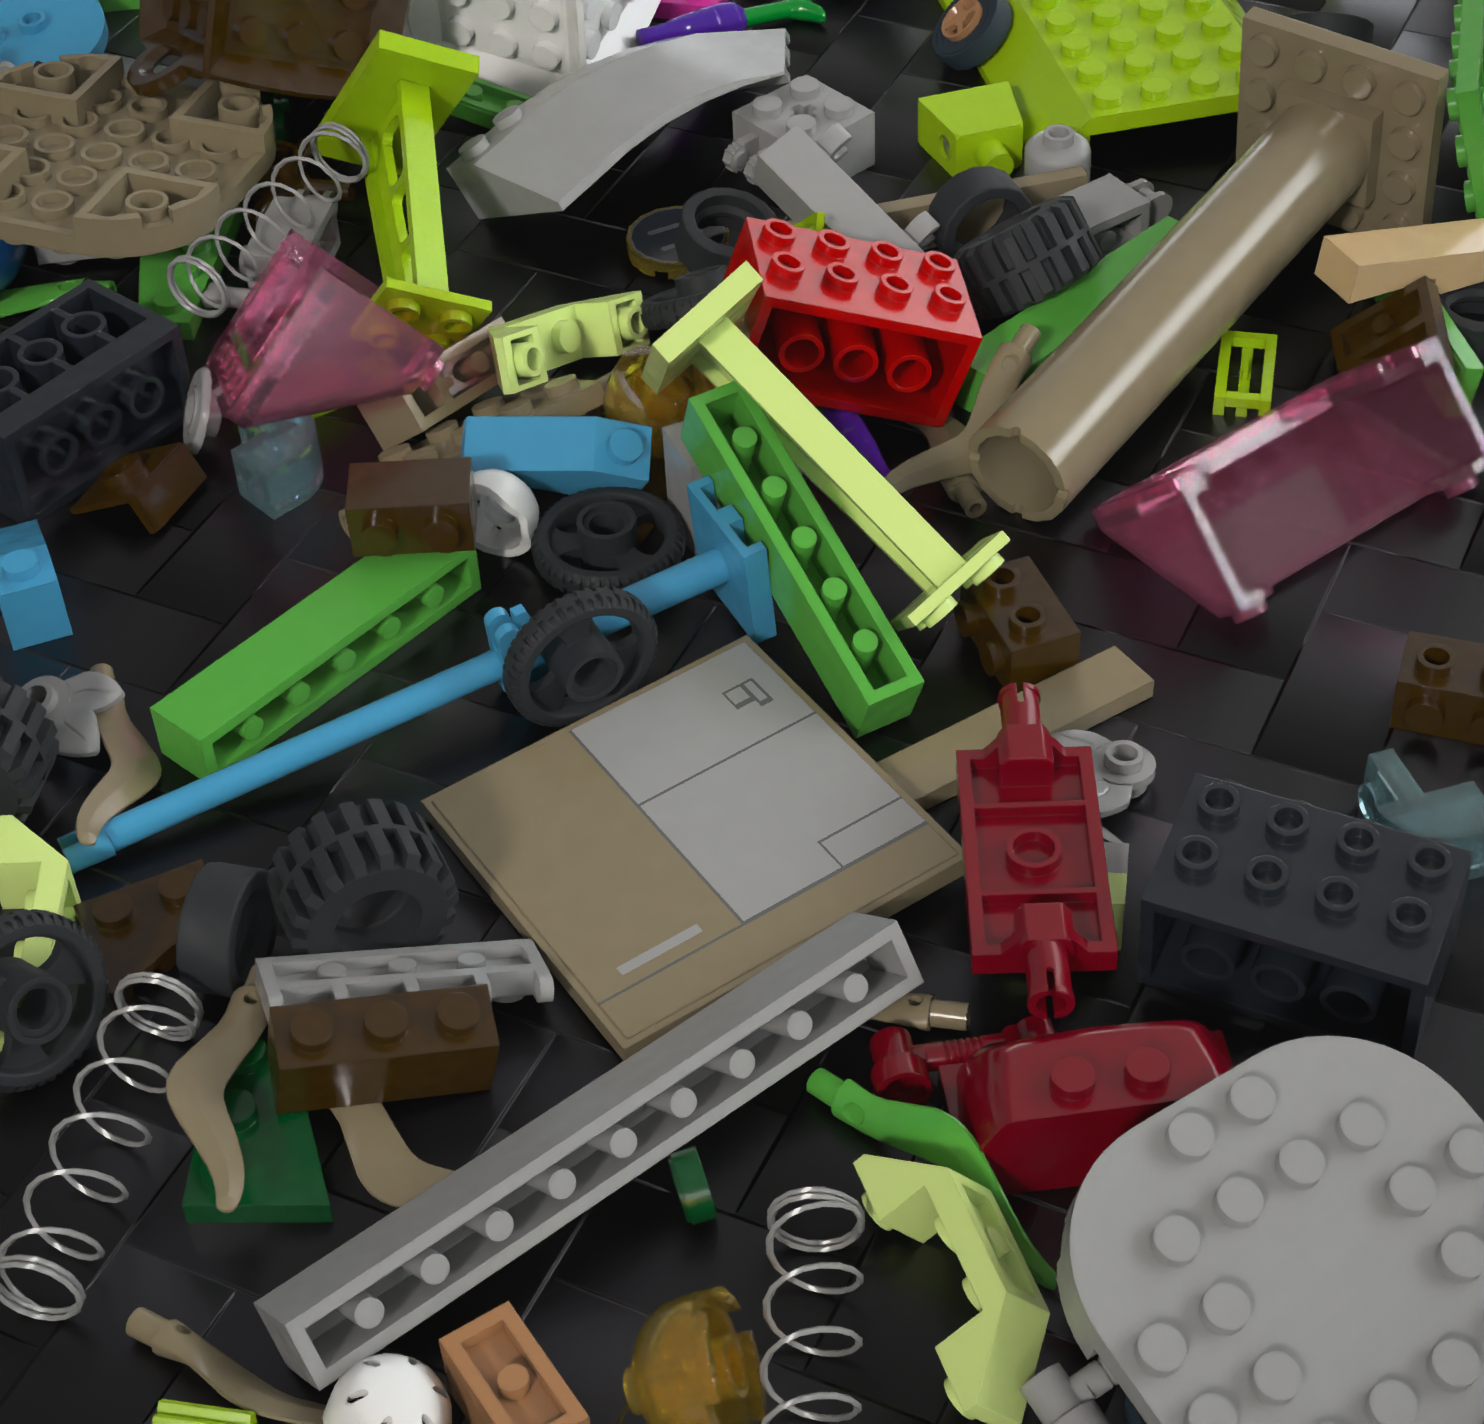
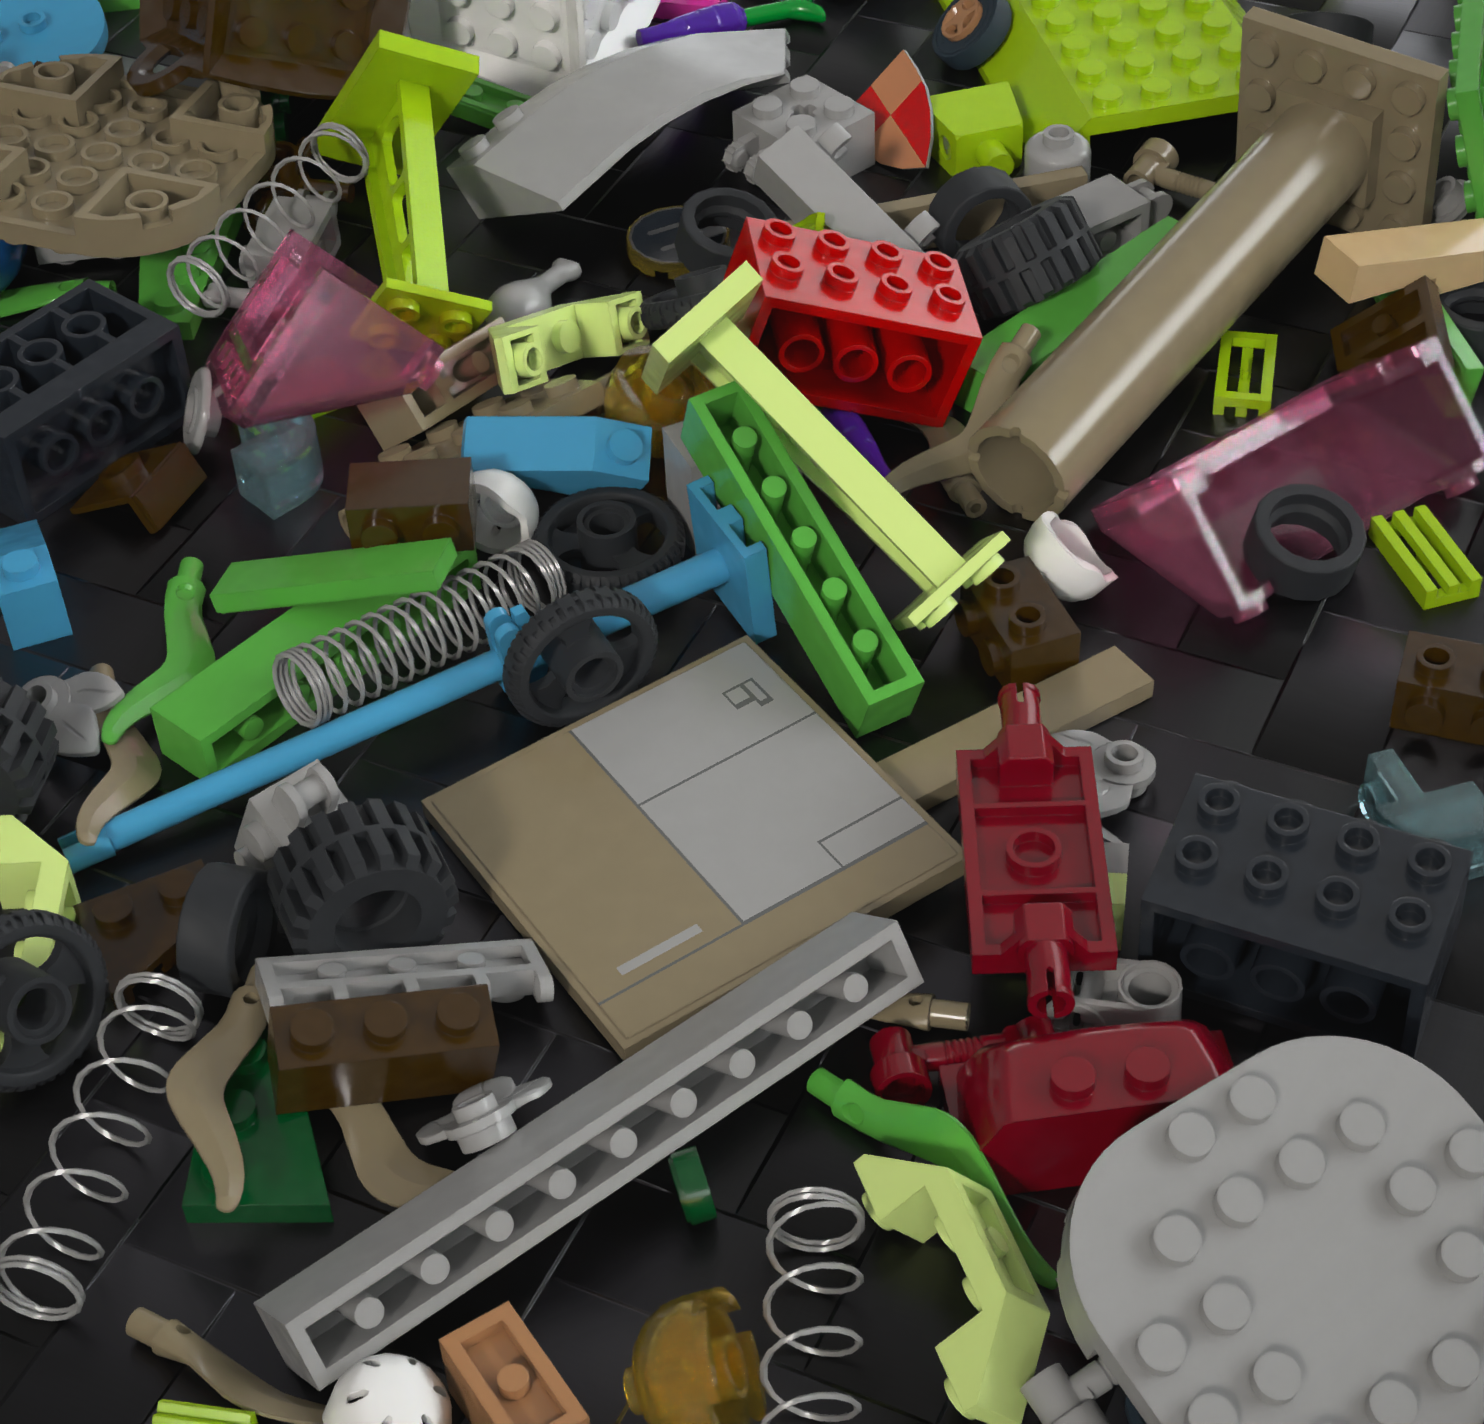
(187, 651): none -> bright green piece
(282, 809): none -> light grey brick
(291, 694): none -> light grey piece
(334, 576): none -> bright green tile
(483, 1113): none -> light grey plate
(532, 294): none -> light grey piece
(901, 115): none -> shield
(1066, 558): none -> white helmet
(1123, 996): none -> light grey piece
(1157, 164): none -> dark tan brick
(1319, 511): none -> black tyre
(1434, 554): none -> lime tile
(1448, 200): none -> light grey plate

